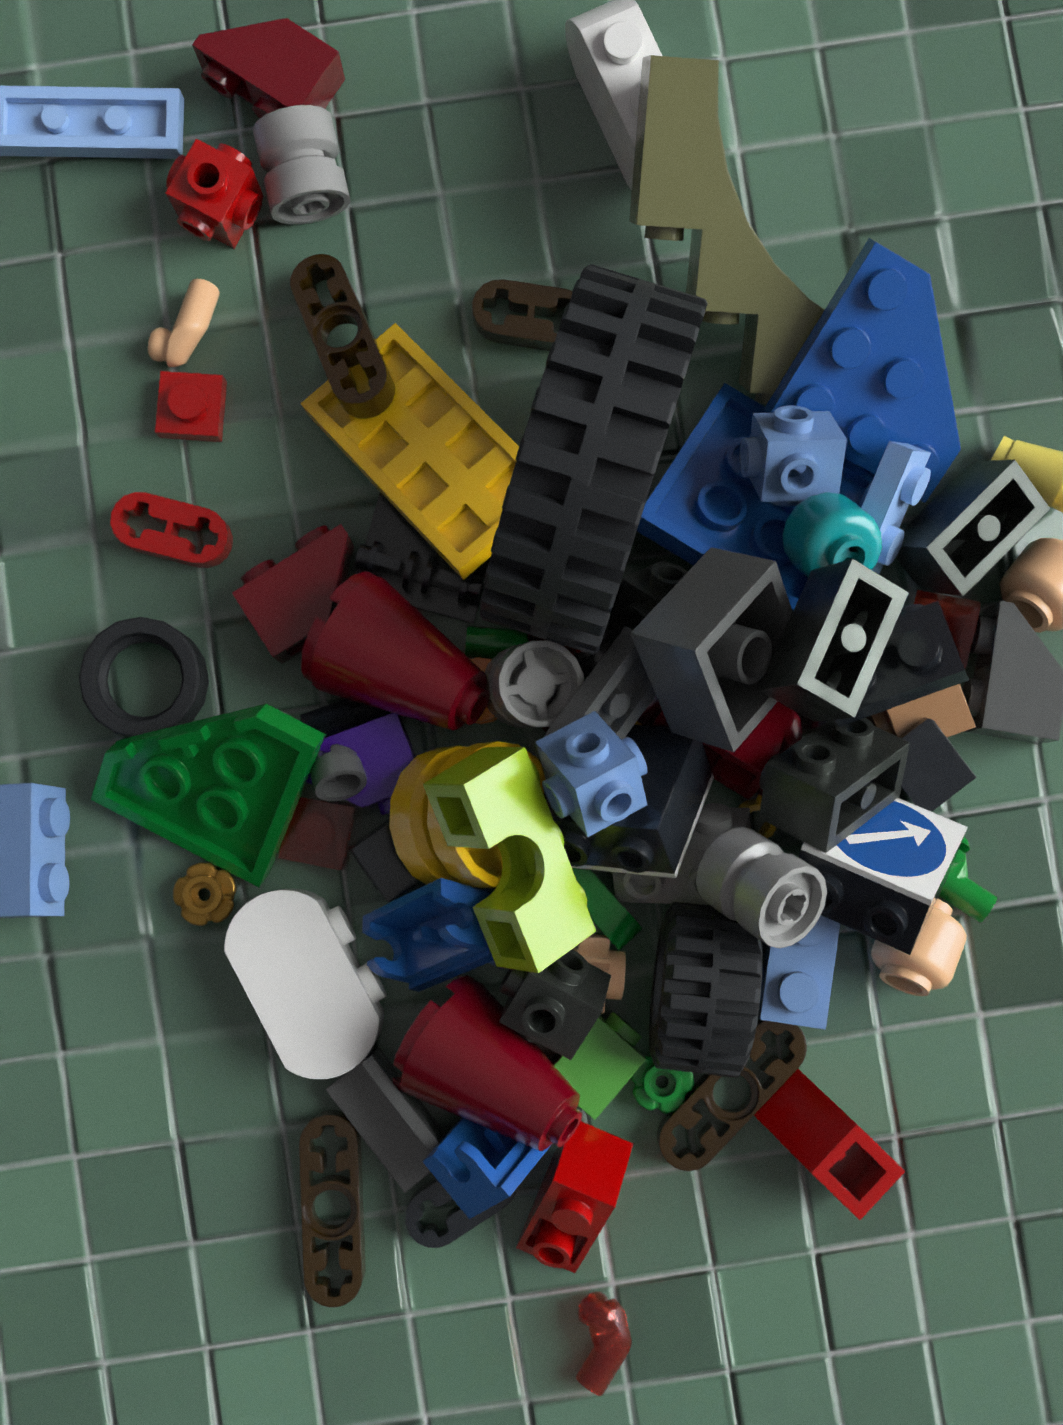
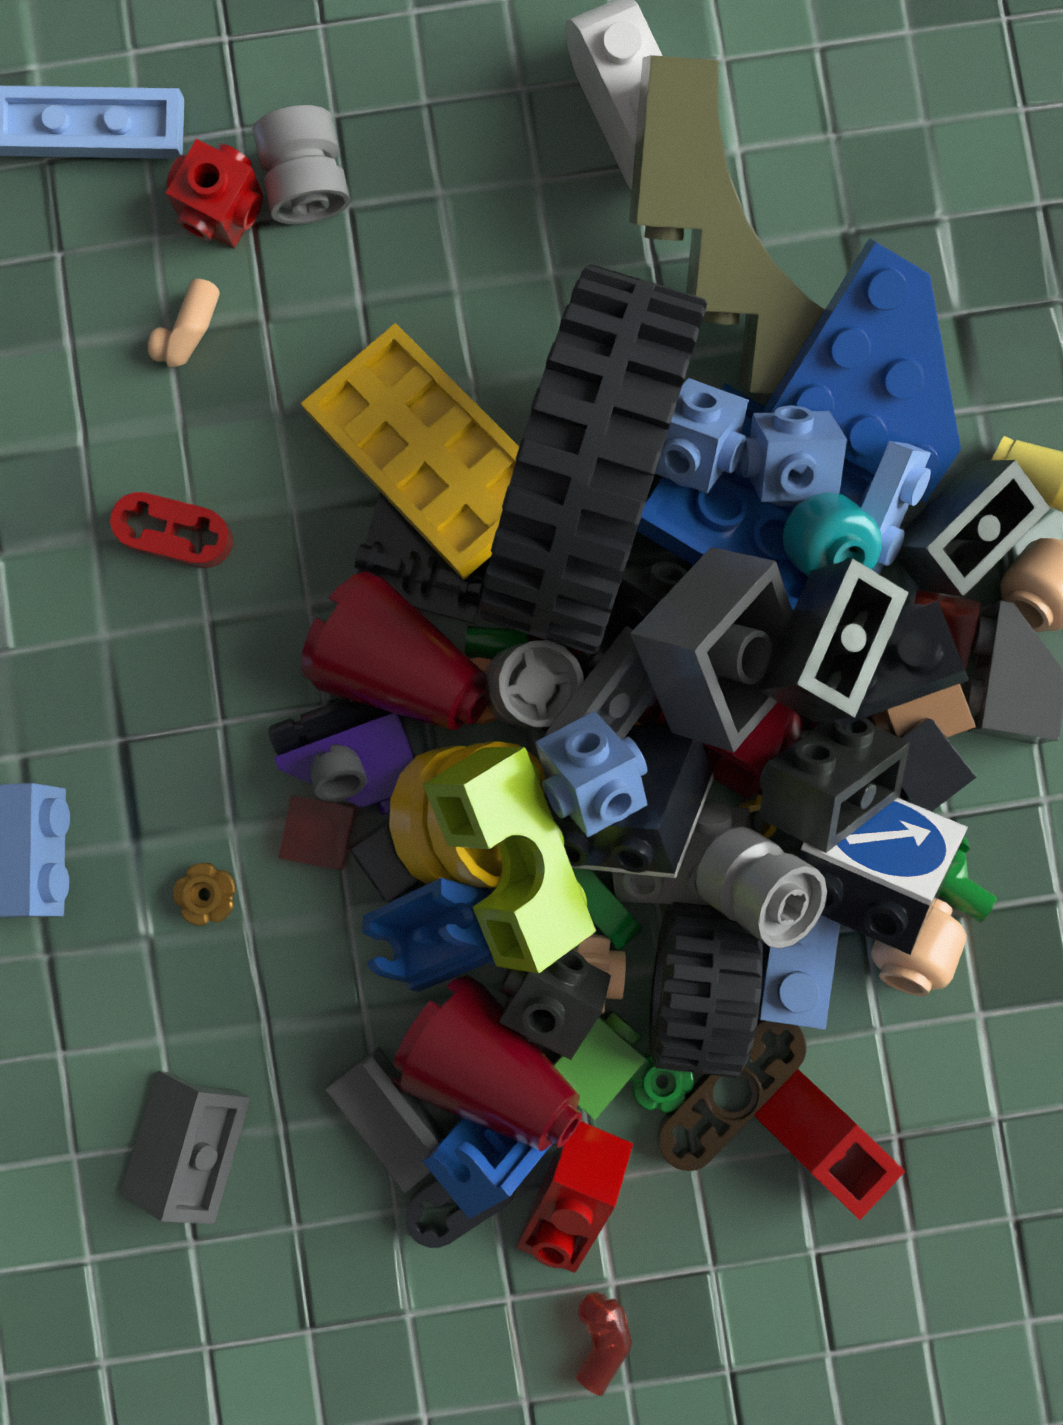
(104, 650): black tyre -> none
(184, 1150): none -> dark grey panel
(191, 406): red plate -> none
(215, 784): green plate -> none
(270, 65): dark red slope -> none
(289, 595): dark red slope -> none
(306, 981): white brick -> none
(350, 1254): dark brown beam -> none
(360, 350): dark brown beam -> none
(525, 299): dark brown beam -> none
(703, 436): none -> medium blue brick

